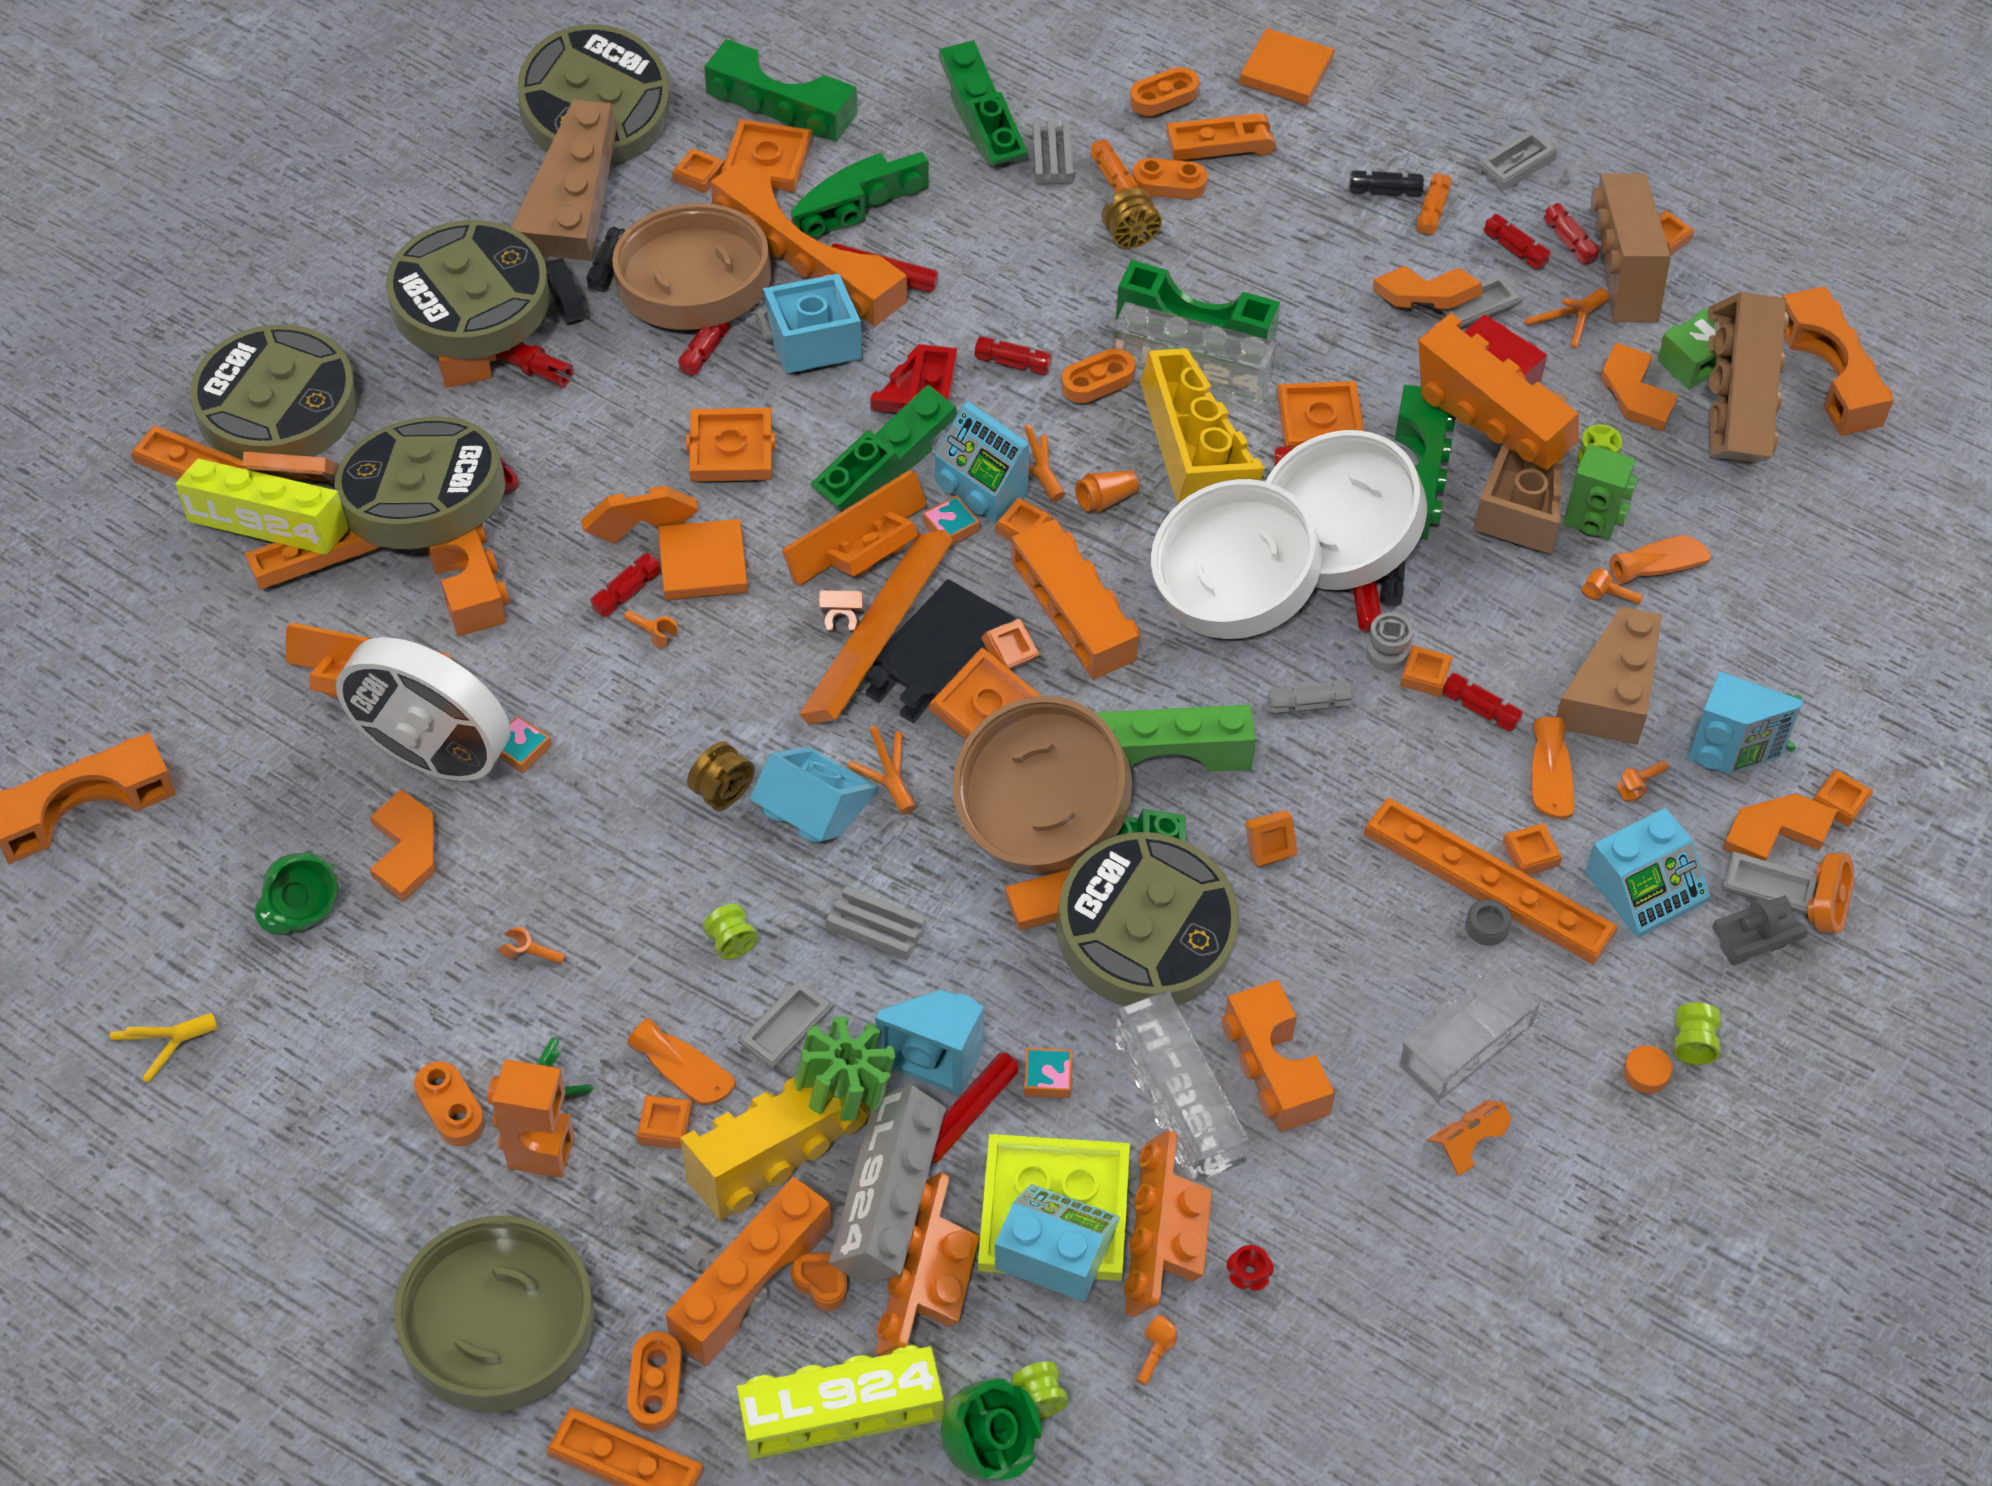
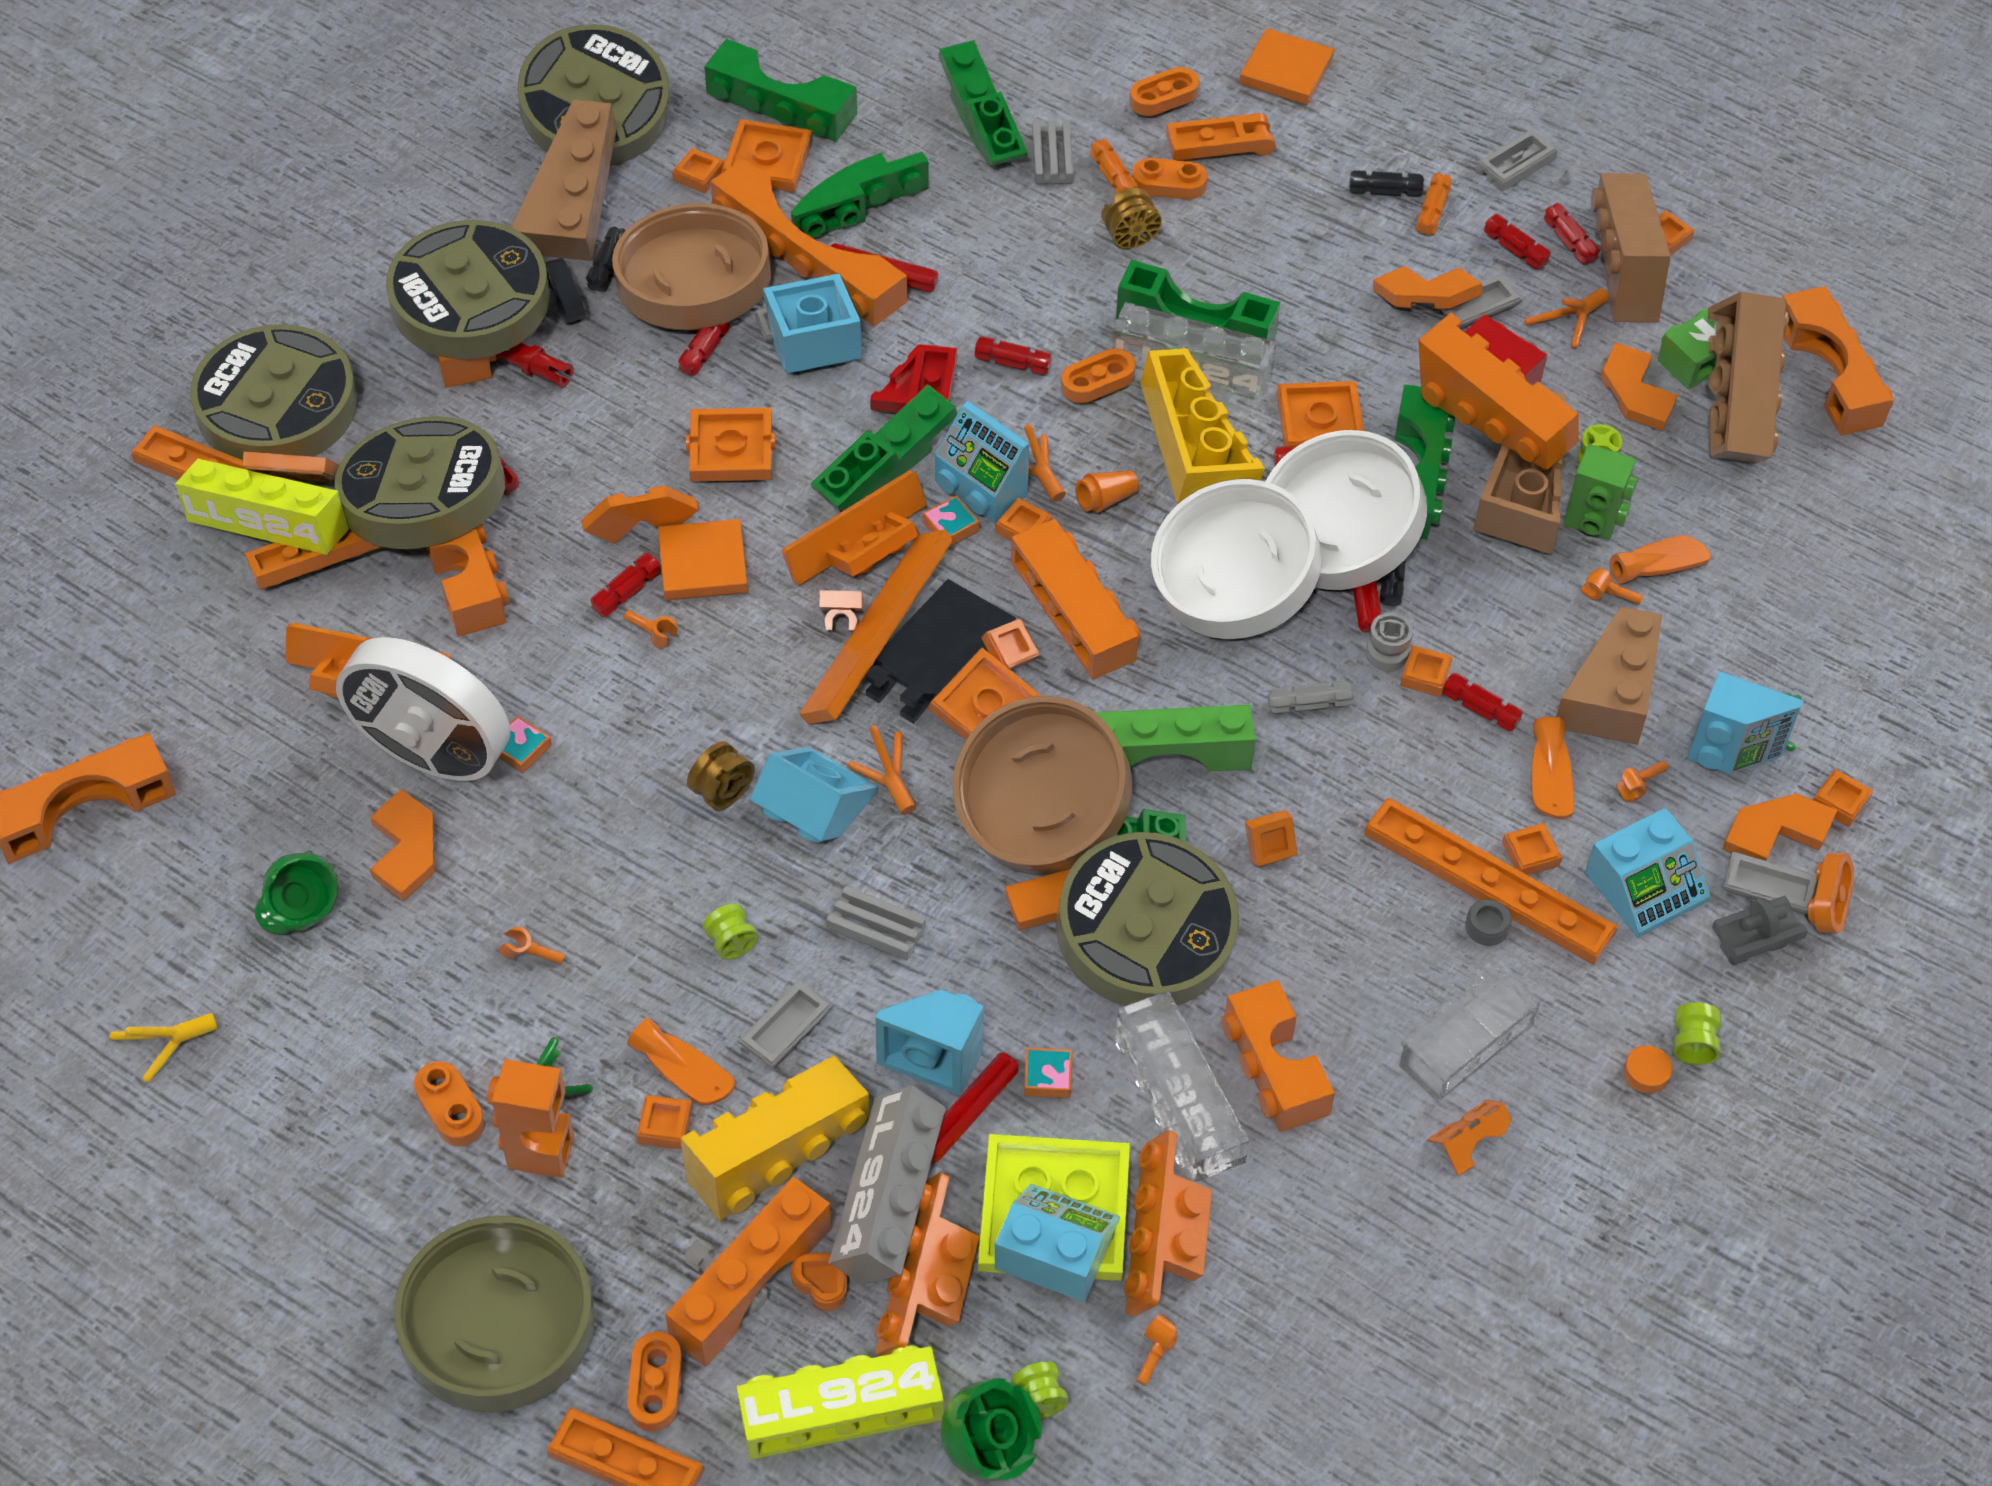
(844, 1068): bright green gear -> none
(1254, 1257): red plate -> none

